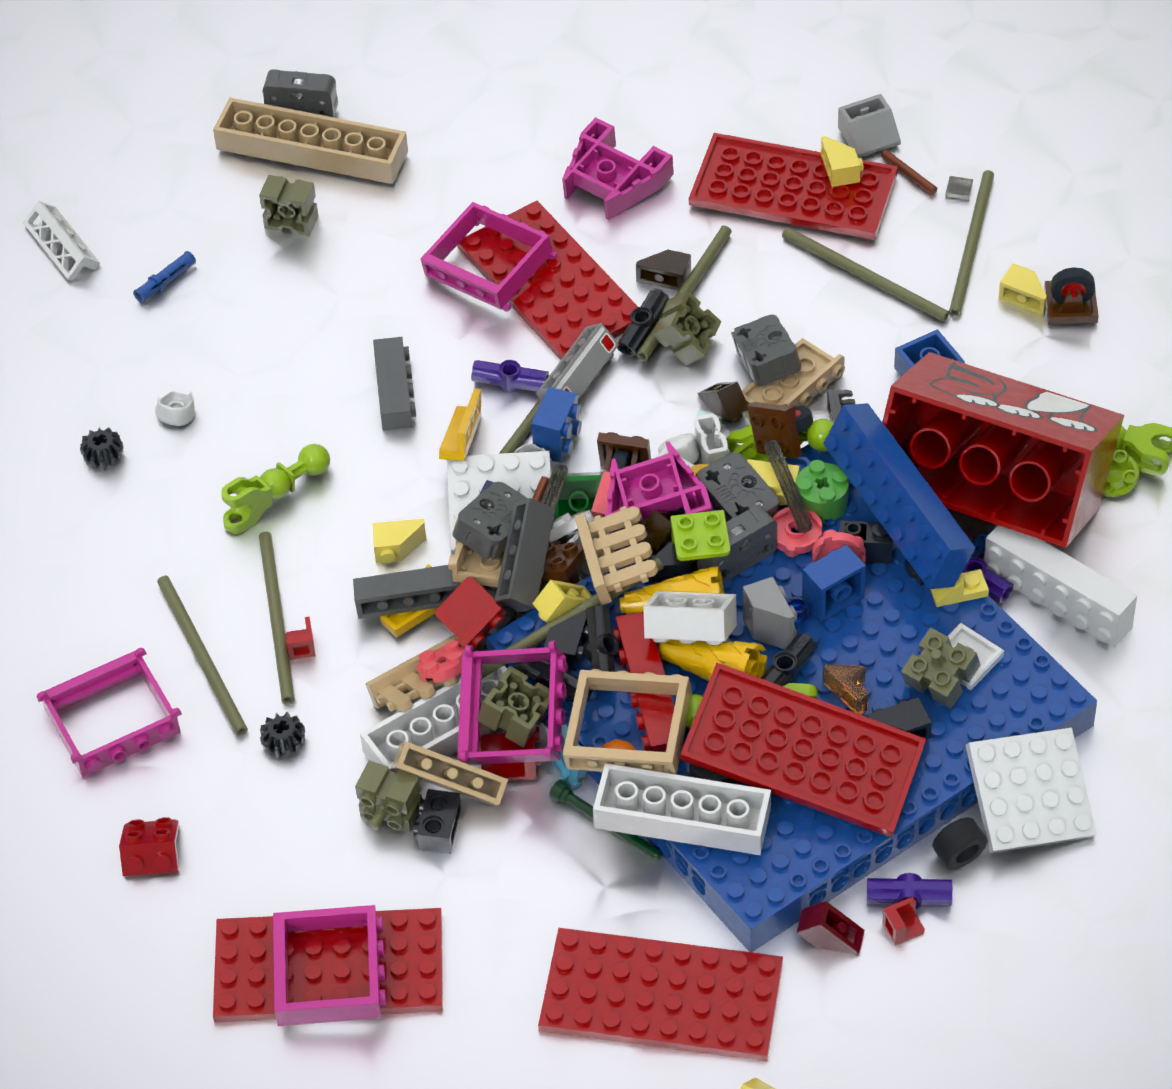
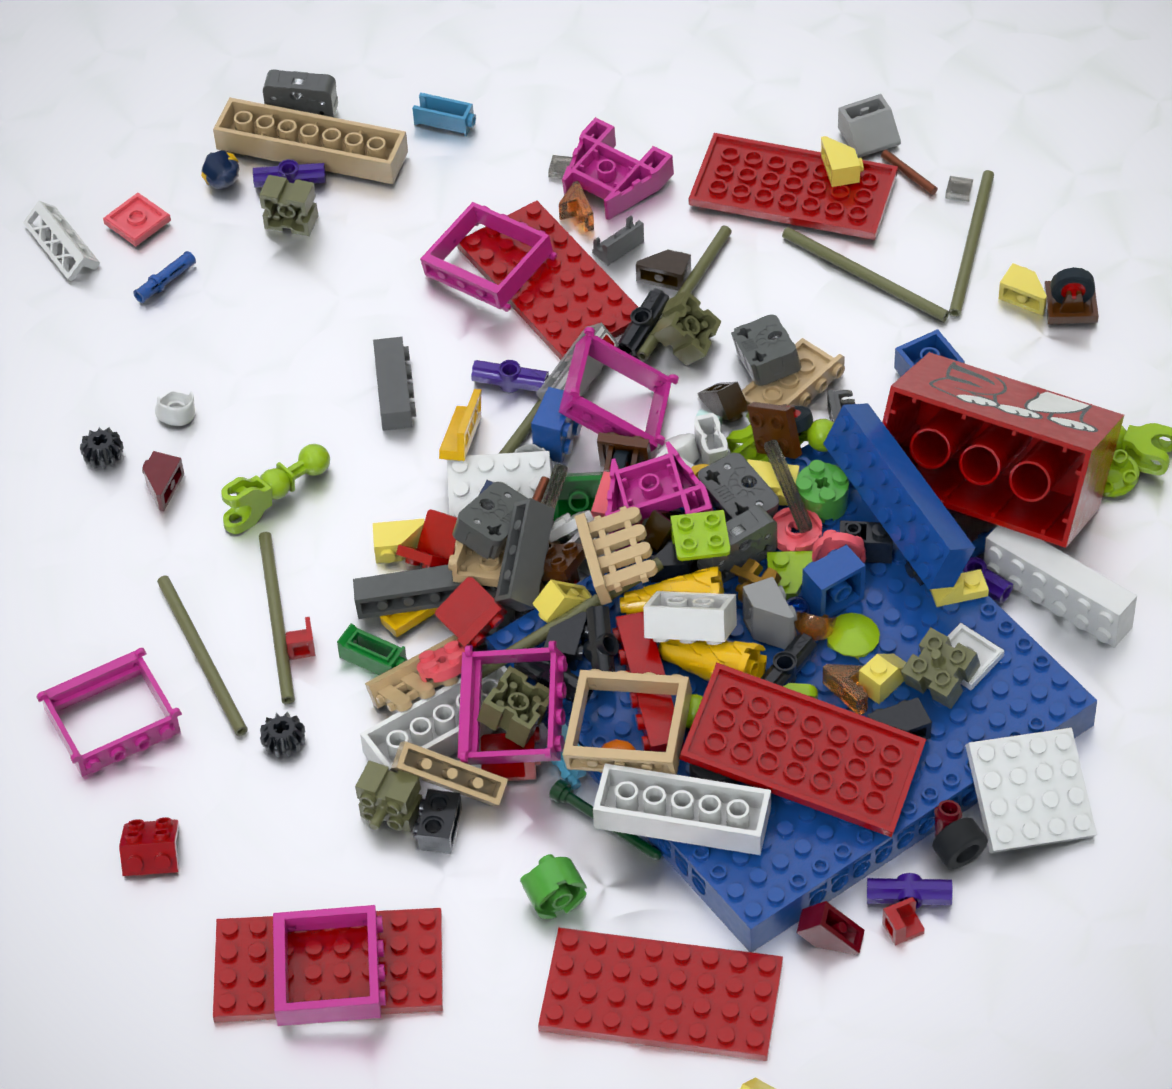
(136, 219): none -> coral plate
(162, 477): none -> dark red slope
(220, 169): none -> dark blue hair
(292, 171): none -> dark purple piece
(352, 649): none -> green window
(435, 541): none -> red bracket
(444, 113): none -> dark azure window
(554, 886): none -> bright green brick
(558, 166): none -> clear smoke tile
(576, 205): none -> clear orange slope
(599, 419): none -> dark pink window
(620, 242): none -> dark grey hinge
(749, 574): none -> pearl gold hips
(789, 566): none -> lime wing
(815, 626): none -> clear orange hair
(854, 635): none -> lime dish
(881, 676): none -> light yellow slope
(946, 813): none -> dark red cone

